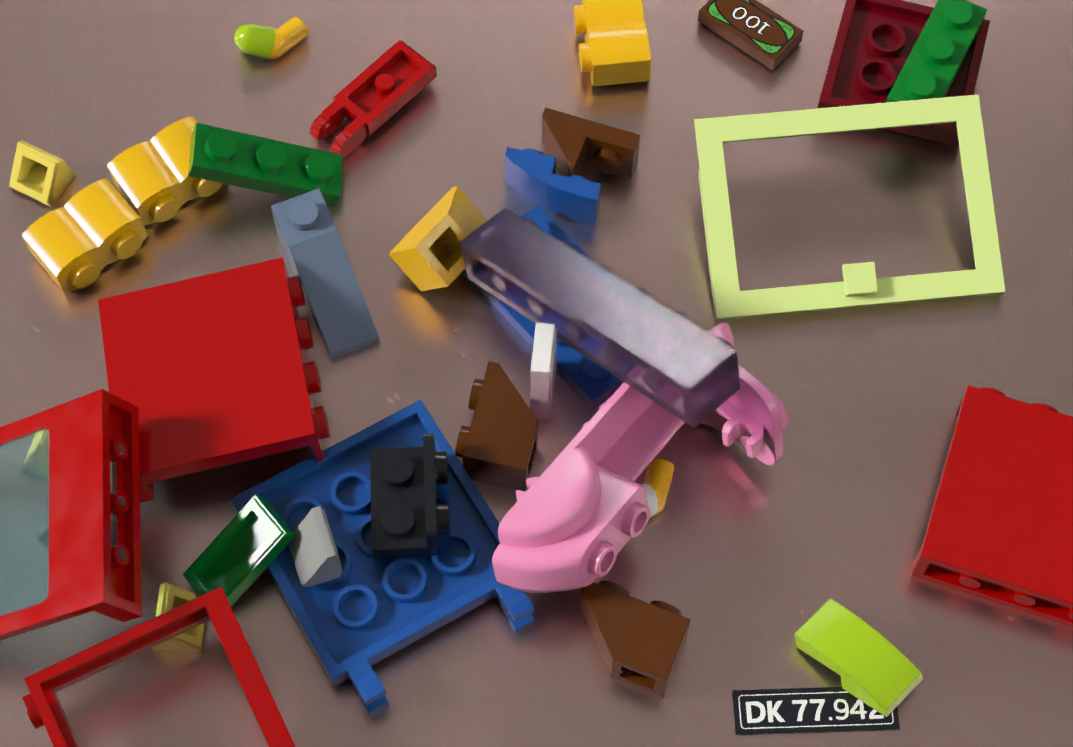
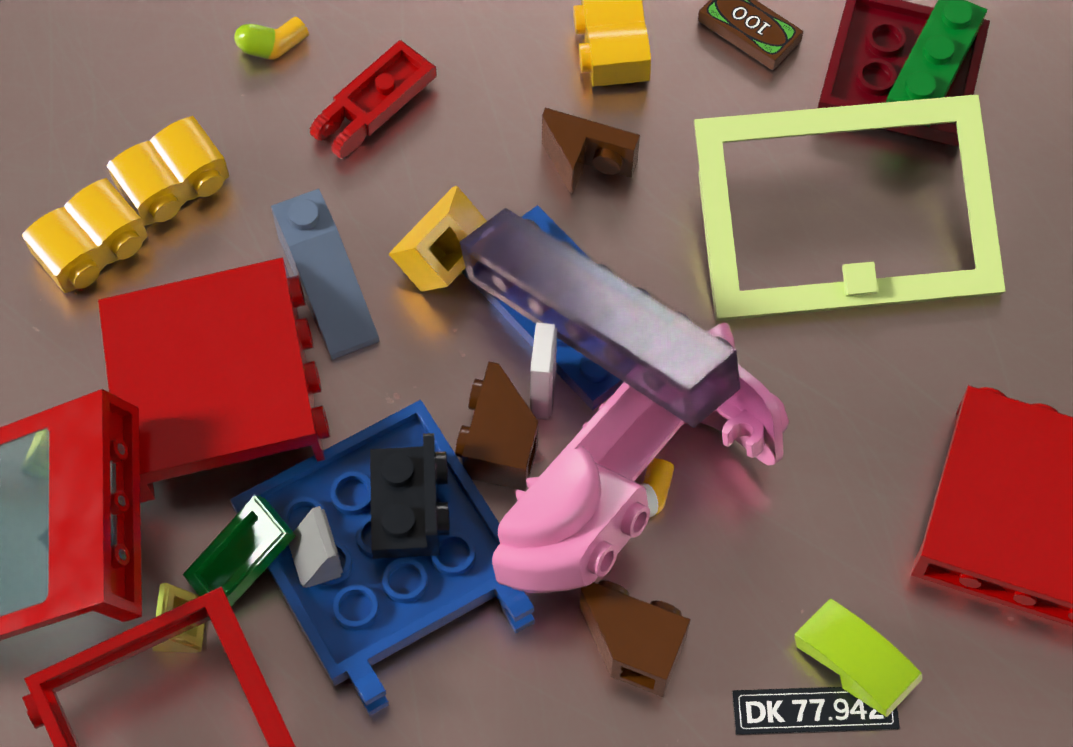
(39, 174): light yellow slope -> none
(263, 164): green plate -> none
(535, 178): blue slope -> none

